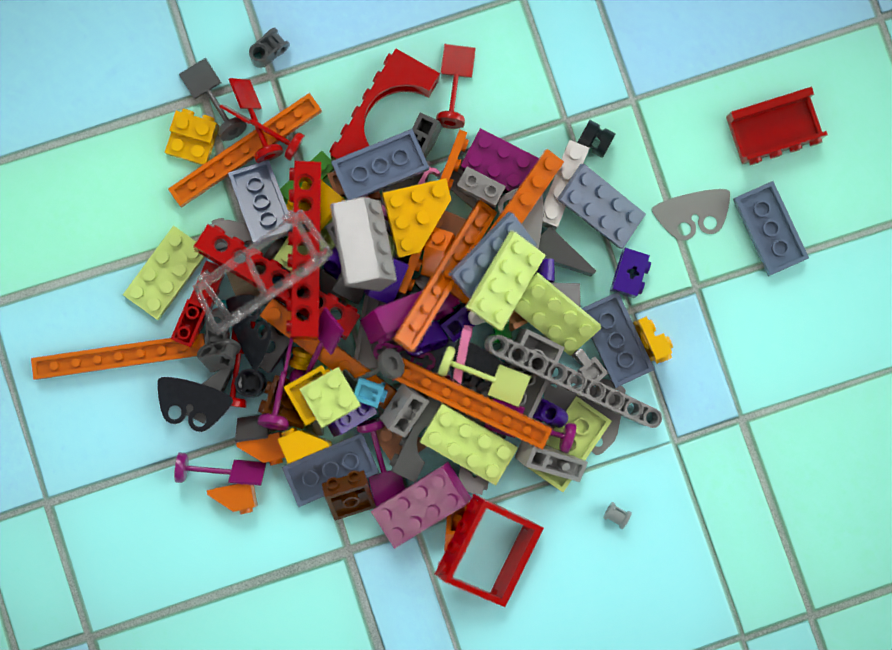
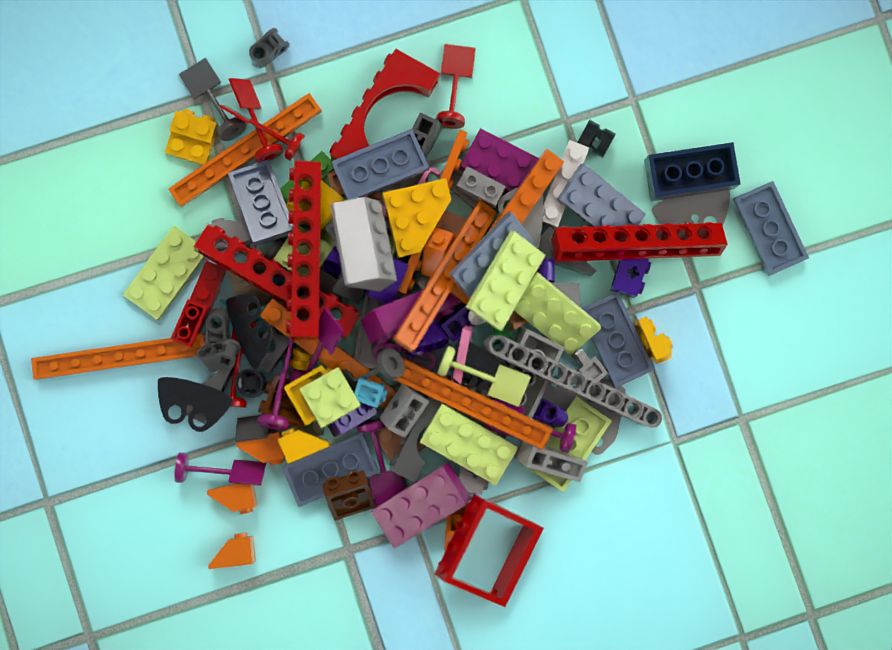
(207, 278): clear windscreen -> none
(235, 552): none -> orange slope
(617, 515): light grey bush -> none
(638, 241): none -> red brick
(692, 171): none -> dark blue brick
(775, 126): red panel -> none

